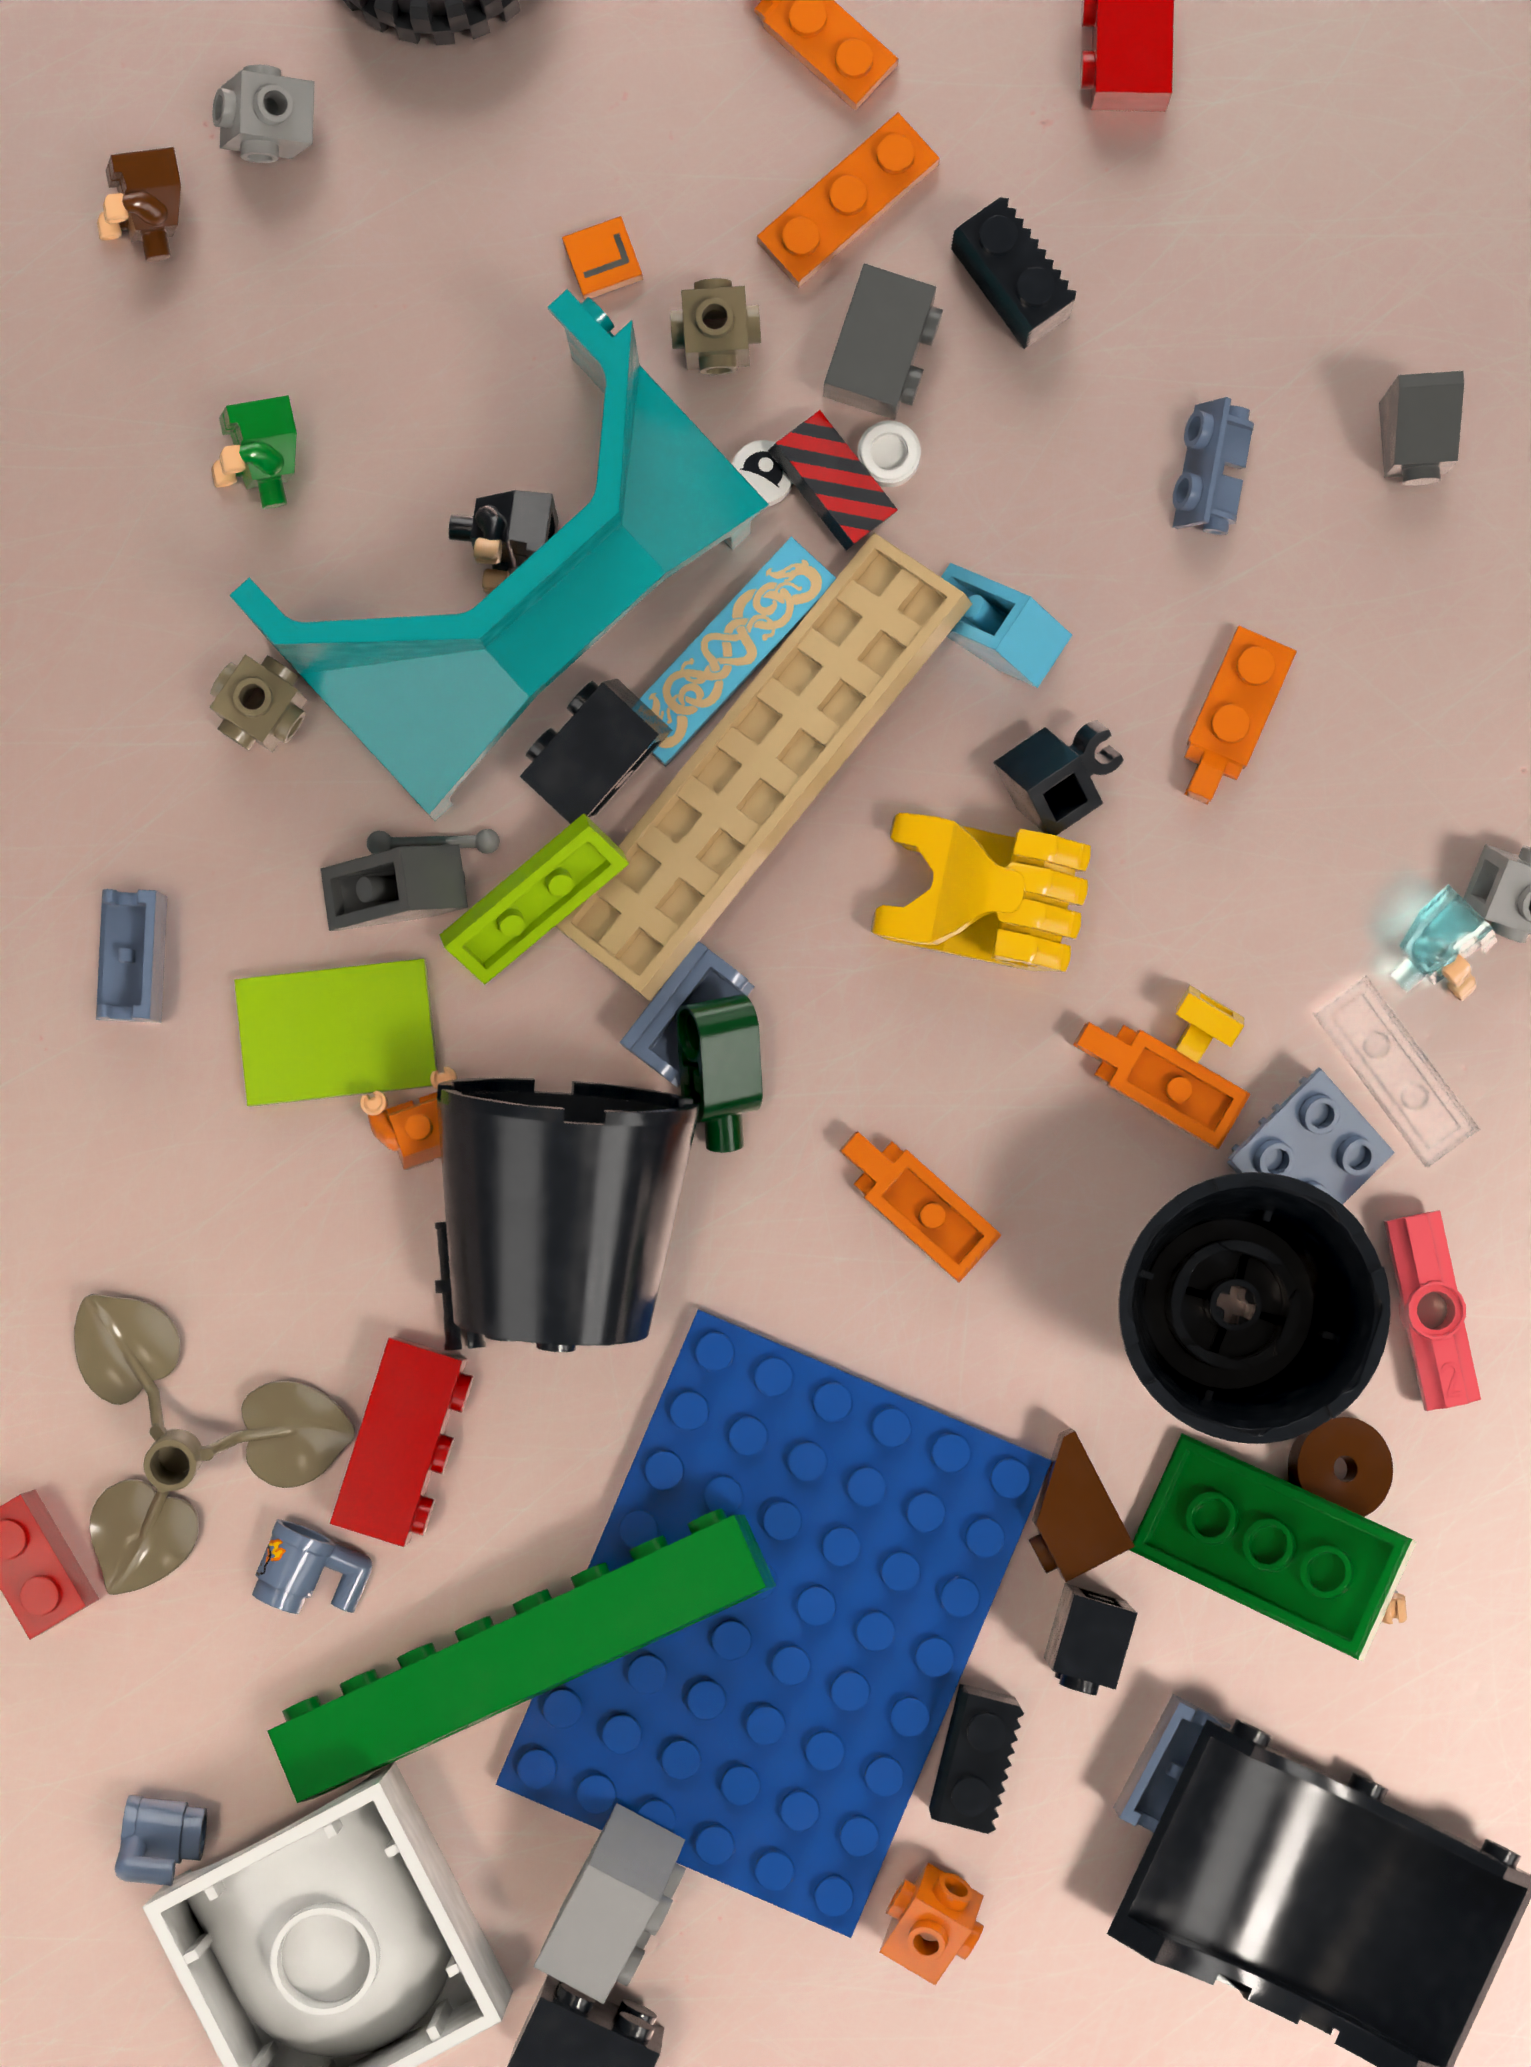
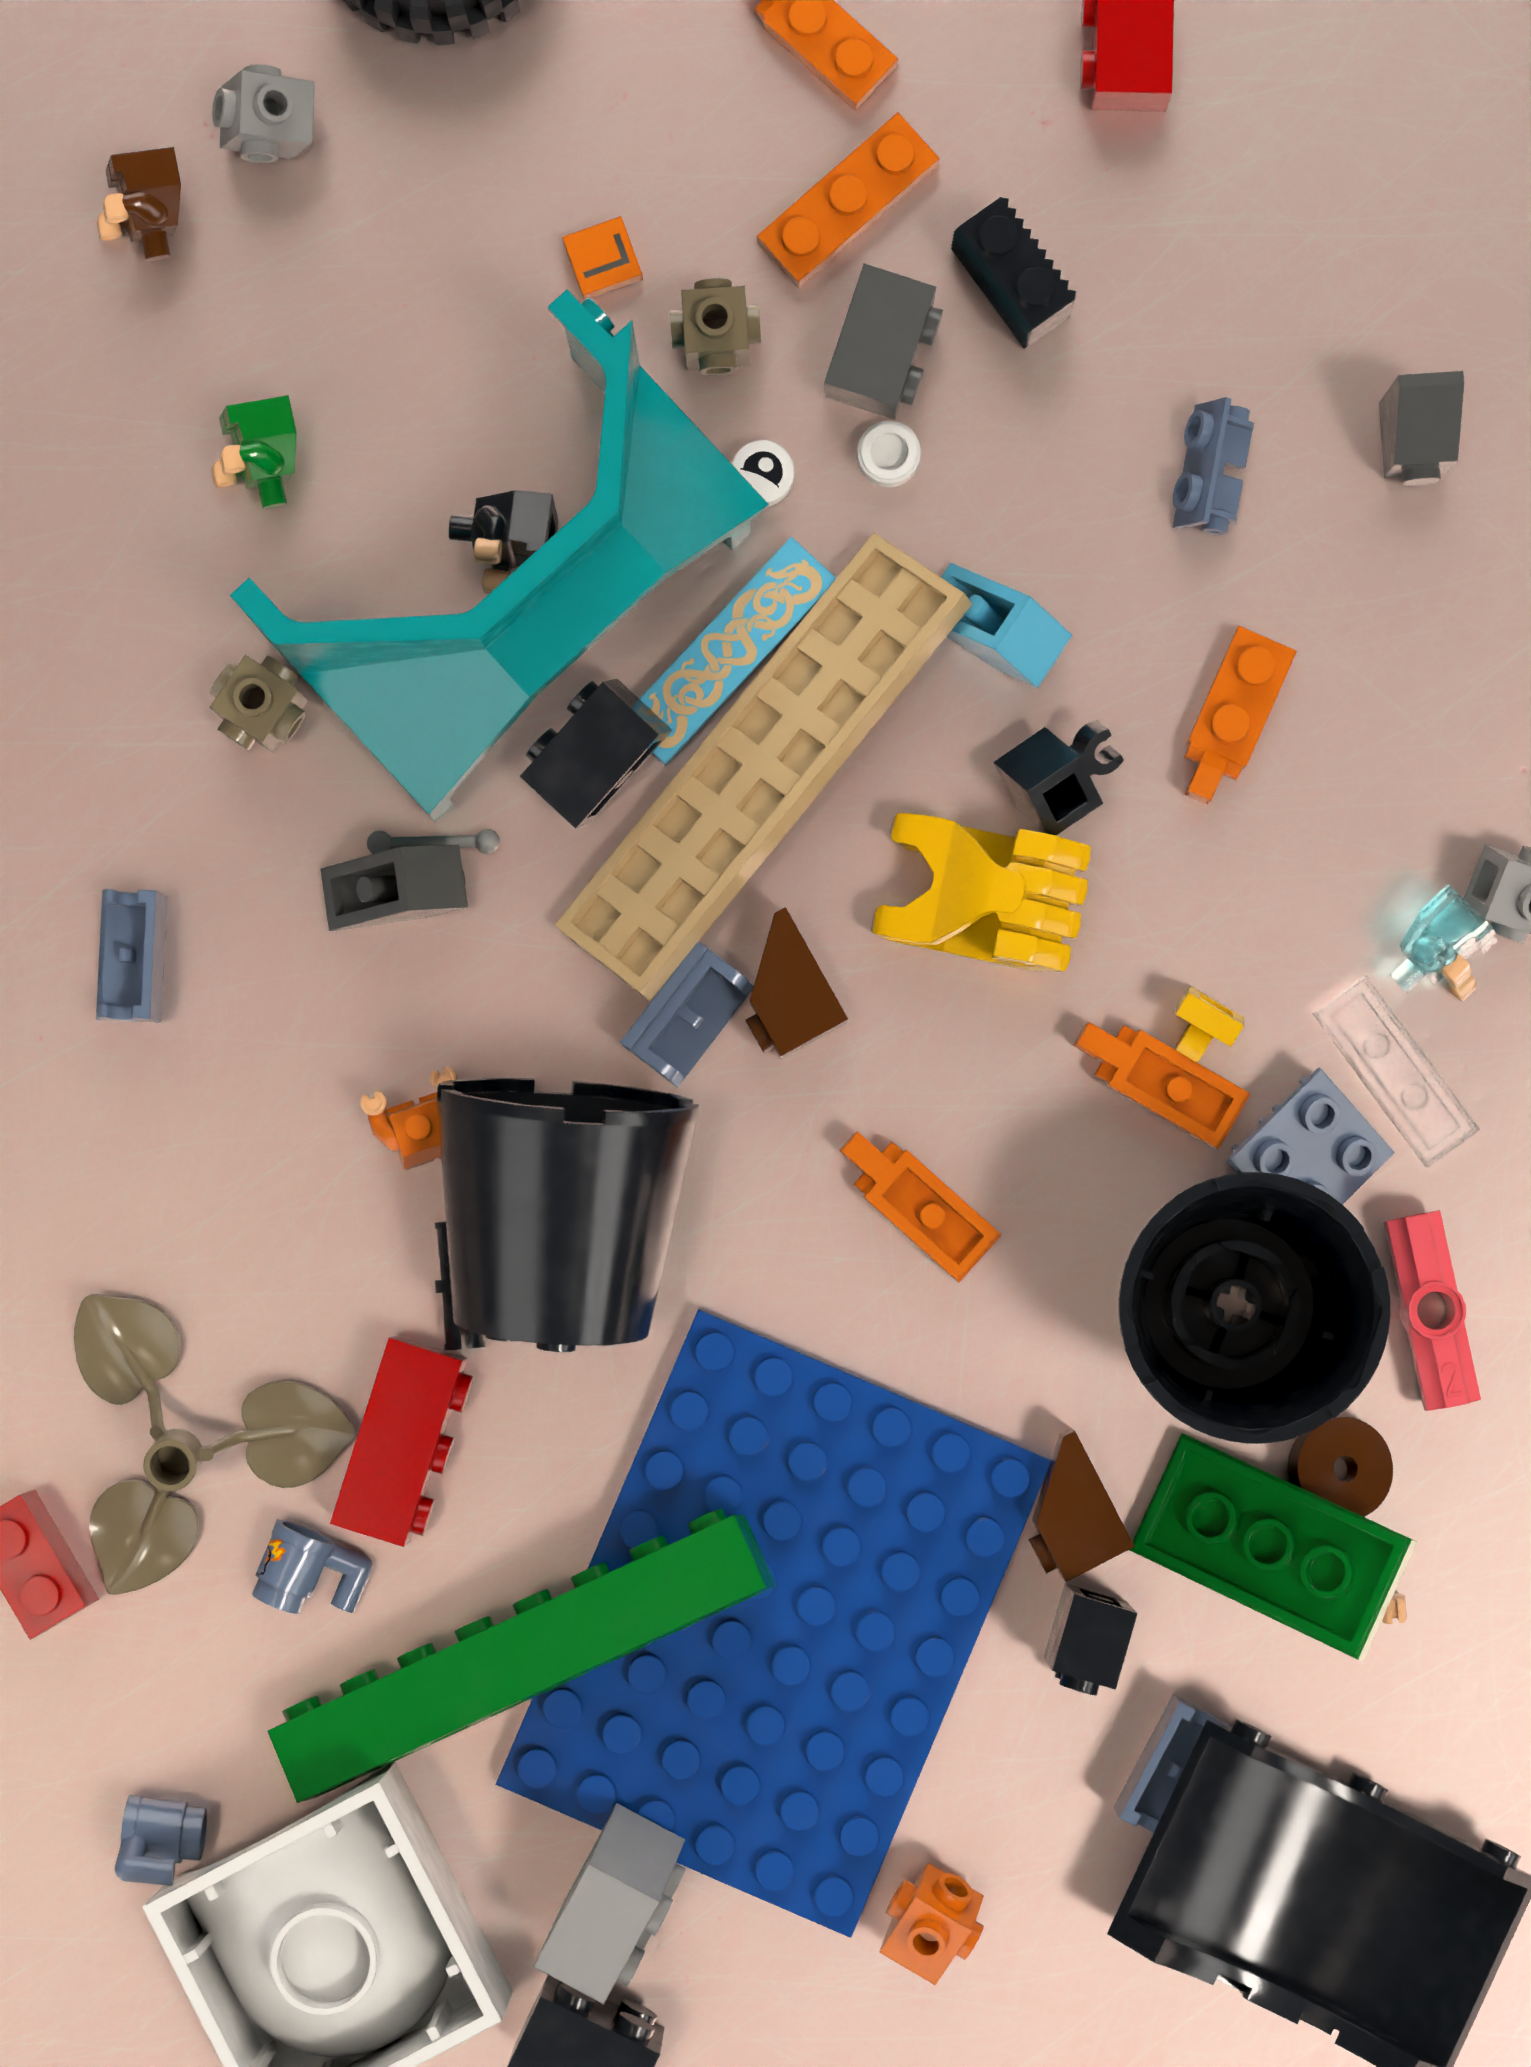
(336, 1032): lime tile -> none
(534, 899): lime plate -> none
(721, 1066): dark green piece -> none
(791, 993): none -> reddish brown slope
(832, 480): tile -> none
(975, 1759): black brick -> none

